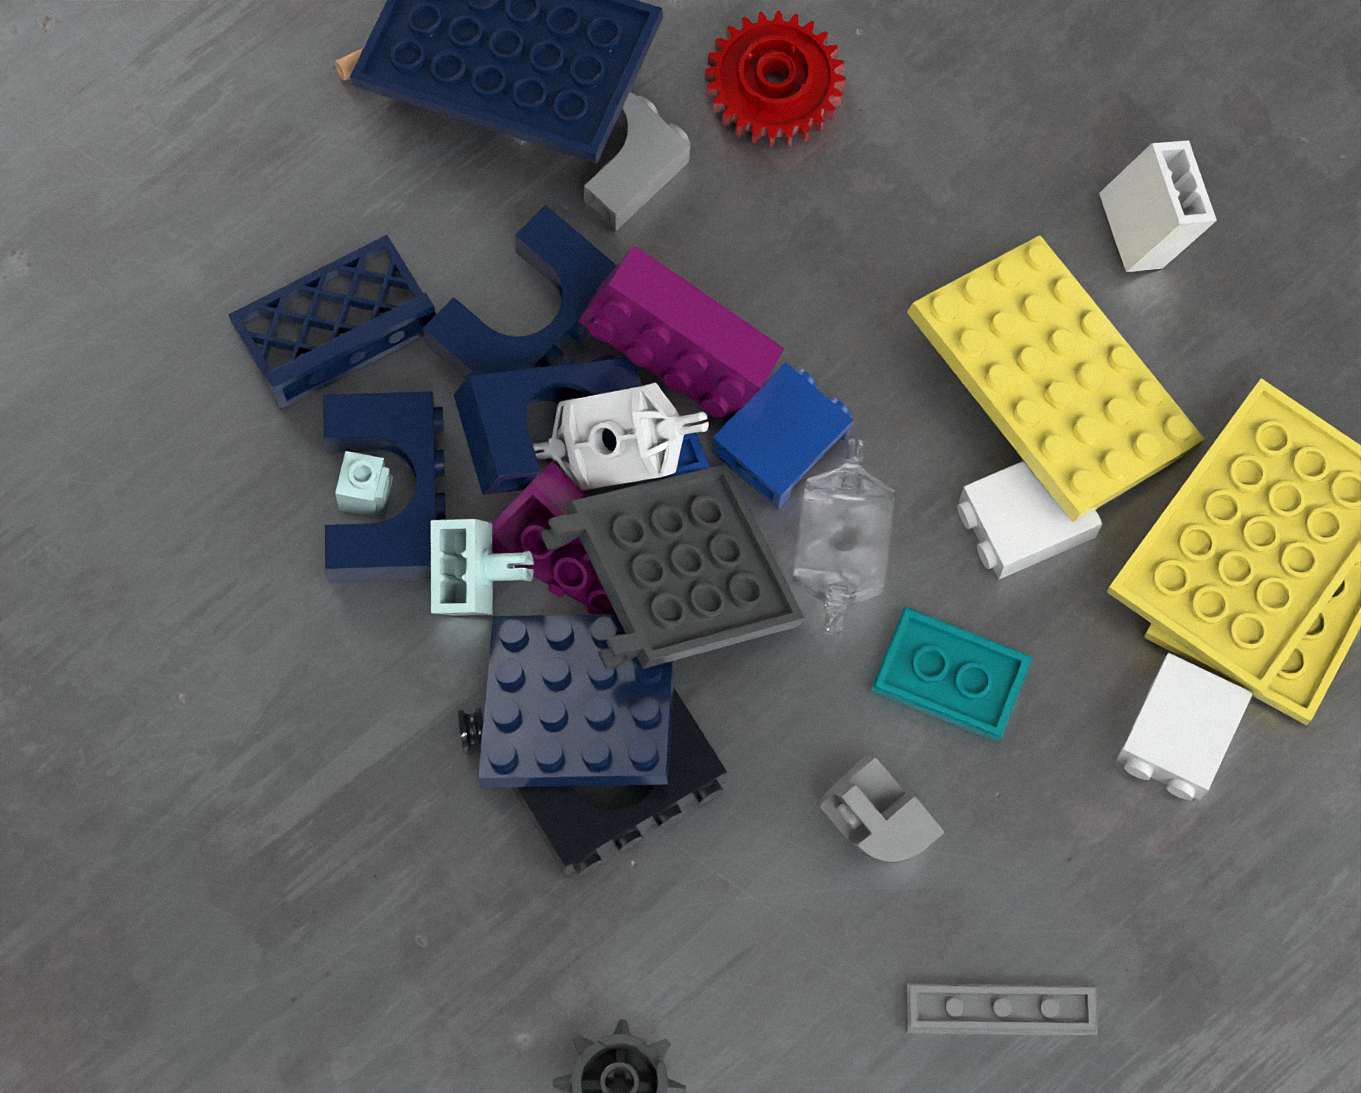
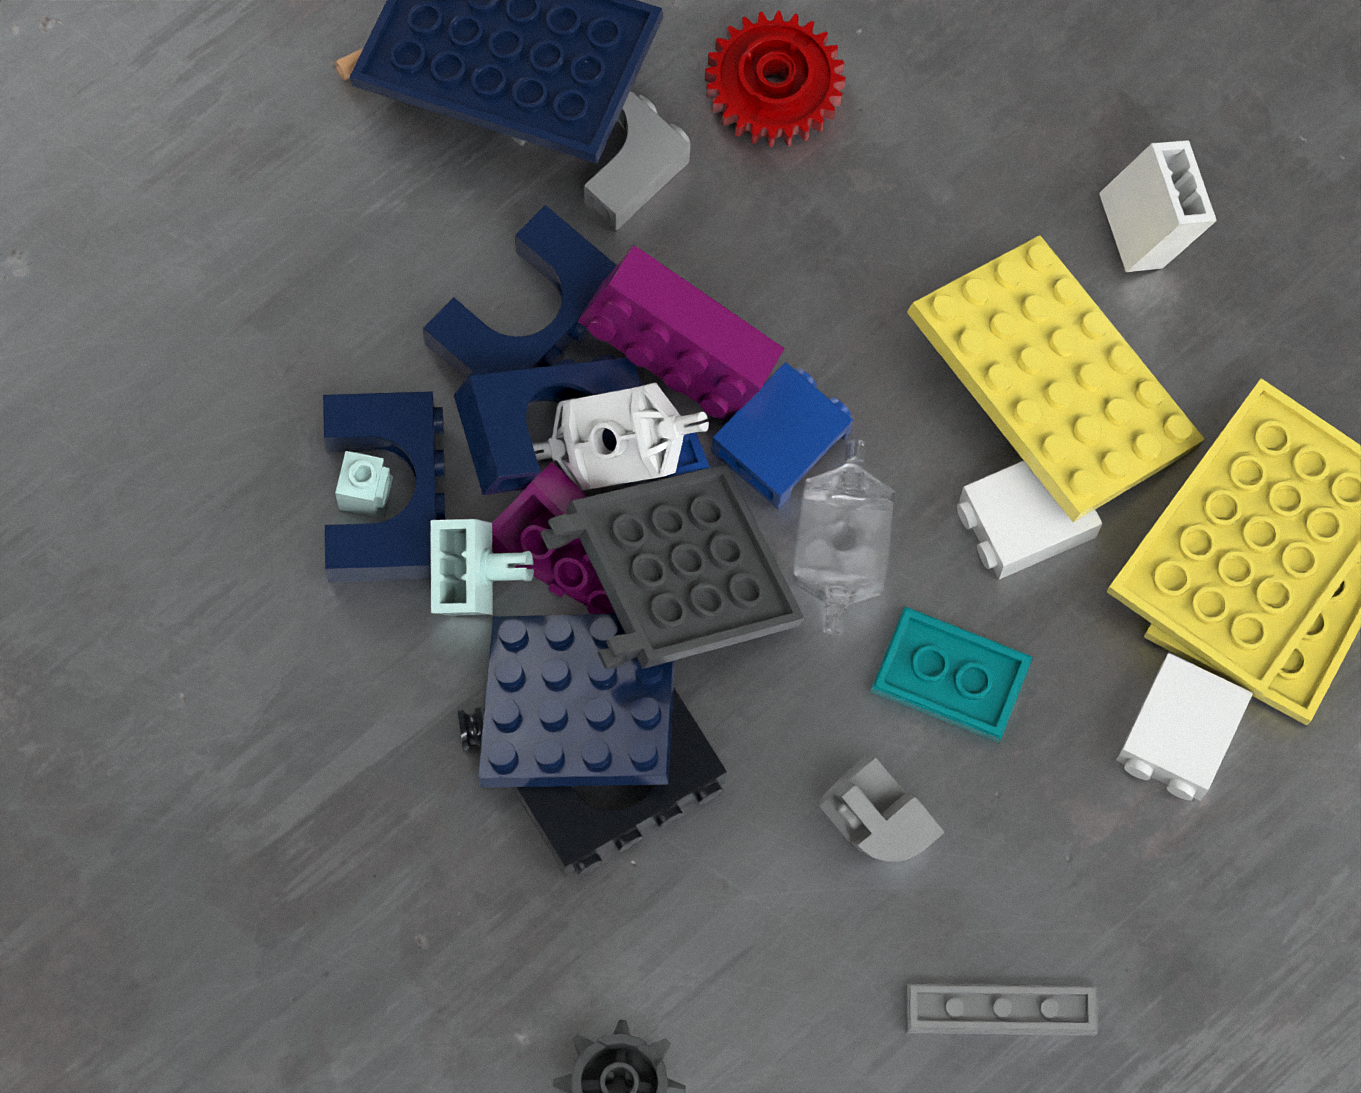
(343, 352): dark blue fence -> none

